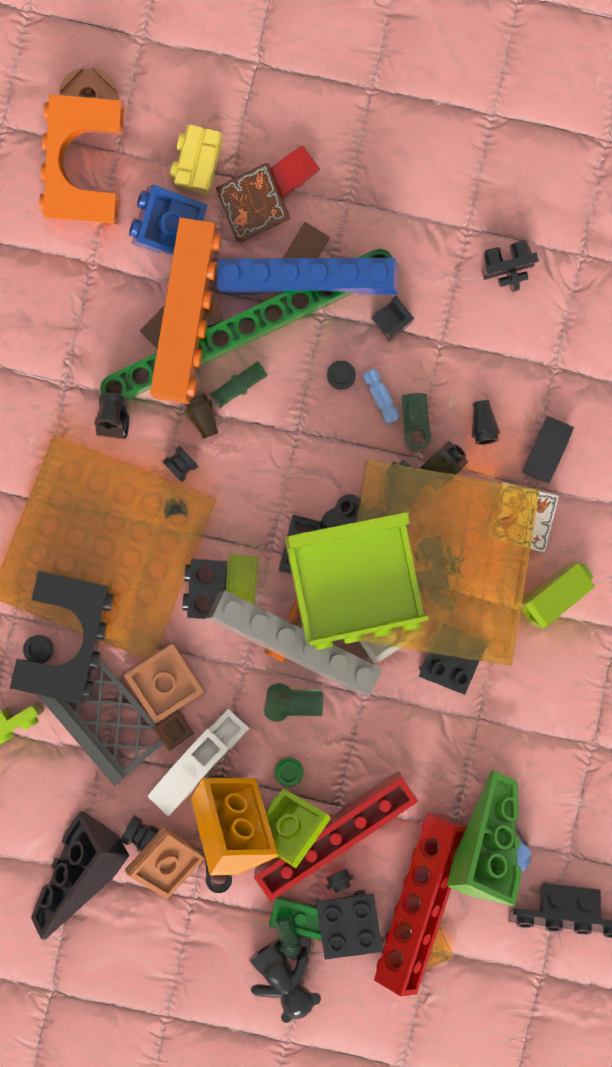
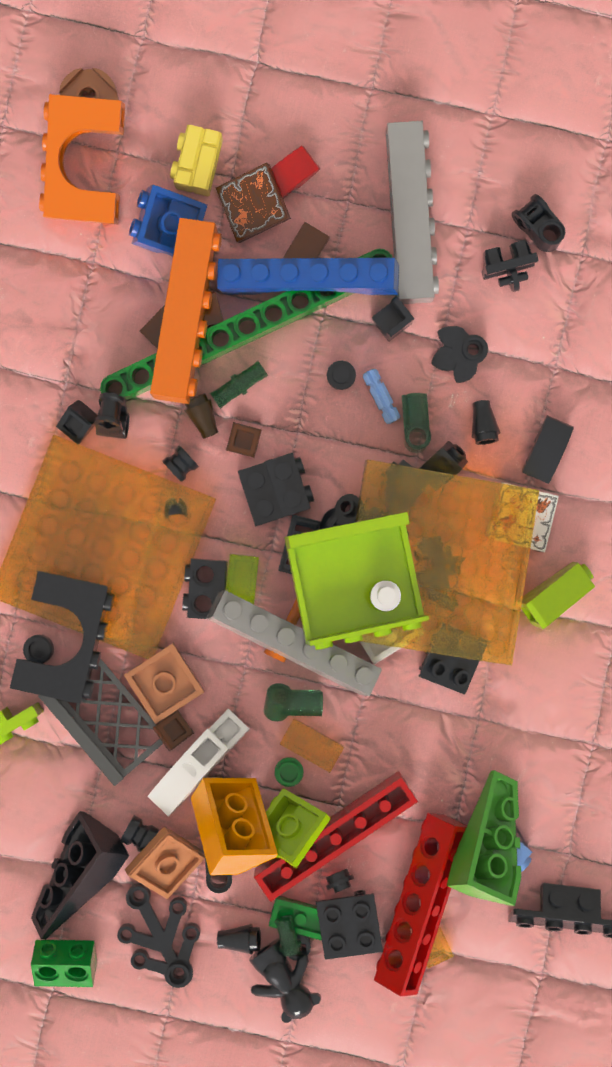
(64, 963): none -> green brick
(77, 421): none -> black slope
(160, 939): none -> black plant
(240, 939): none -> black cone
(243, 440): none -> reddish brown tile
(275, 489): none -> black plate
(311, 745): none -> clear yellow tile
(385, 595): none -> white plate
(410, 211): none -> light grey brick
(455, 354): none -> black plate
(538, 222): none -> black piece

